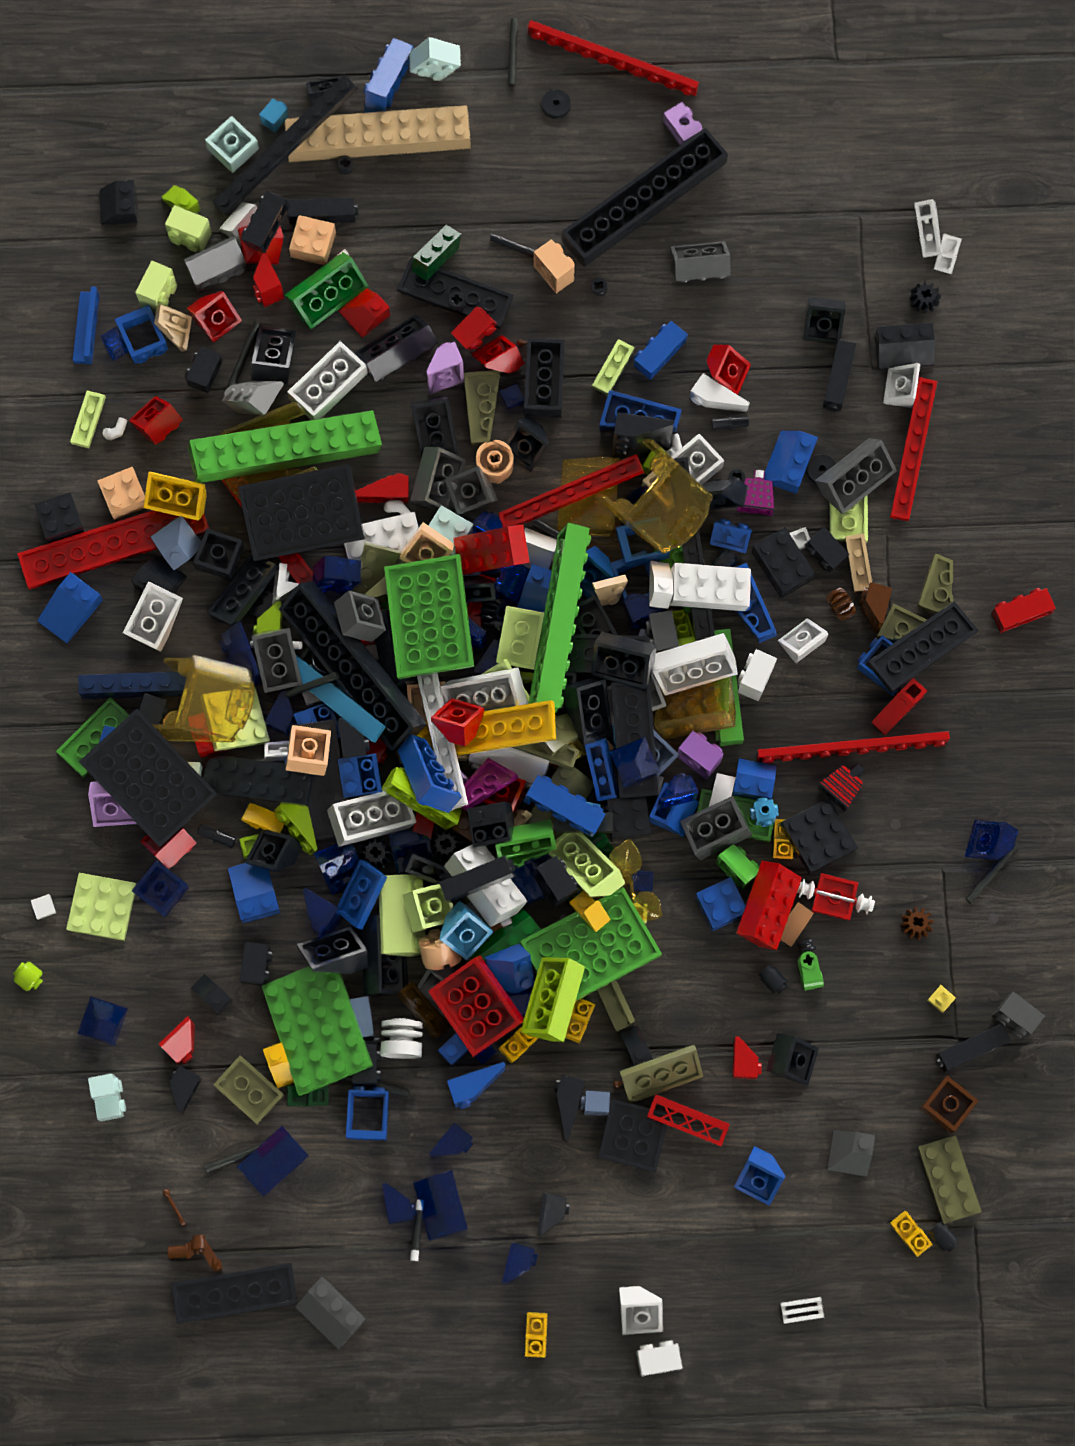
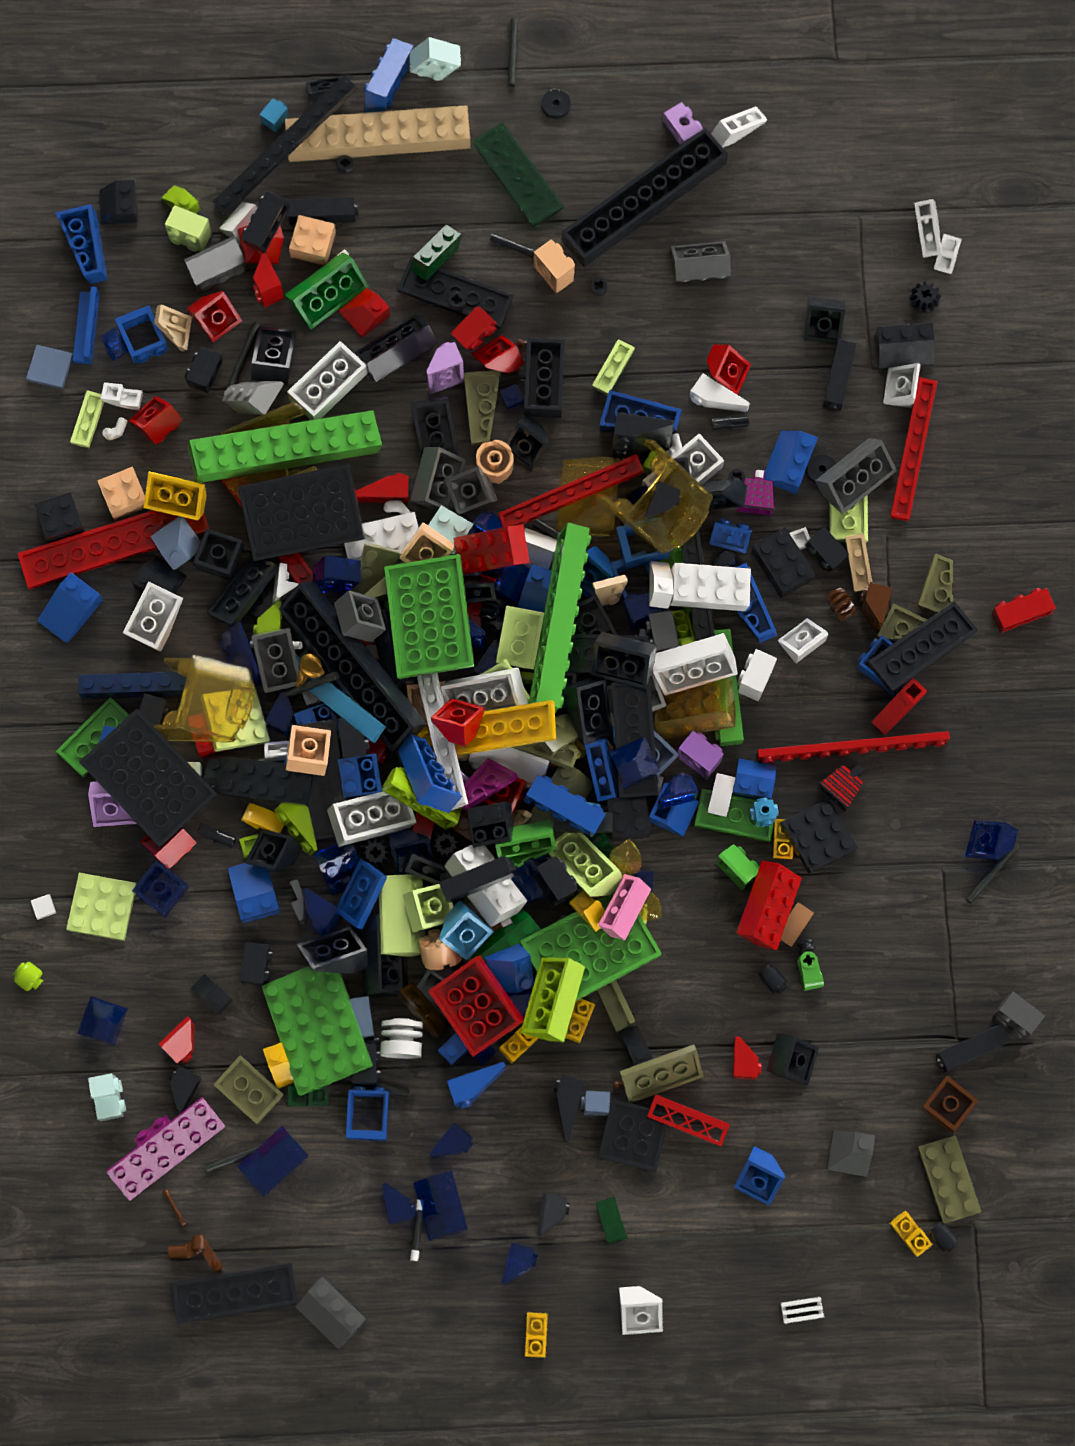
(49, 367): none -> sand blue tile
(85, 240): none -> blue wedge
(121, 397): none -> white slope
(156, 286): yellowish green brick -> none
(164, 1147): none -> bracket
(232, 144): light aqua brick -> none
(299, 906): none -> dark grey slope
(309, 667): none -> pearl gold piece
(517, 174): none -> clear green plate
(611, 1220): none -> dark green slope
(613, 58): red plate -> none
(624, 907): none -> bright pink brick
(658, 1359): white brick -> none
(660, 349): blue brick -> none
(663, 499): none -> black slope
(716, 828): dark grey slope -> none
(720, 904): blue brick -> none
(737, 126): none -> white slope
(835, 897): red plate -> none
(916, 930): reddish brown gear -> none
(941, 999): light yellow tile -> none

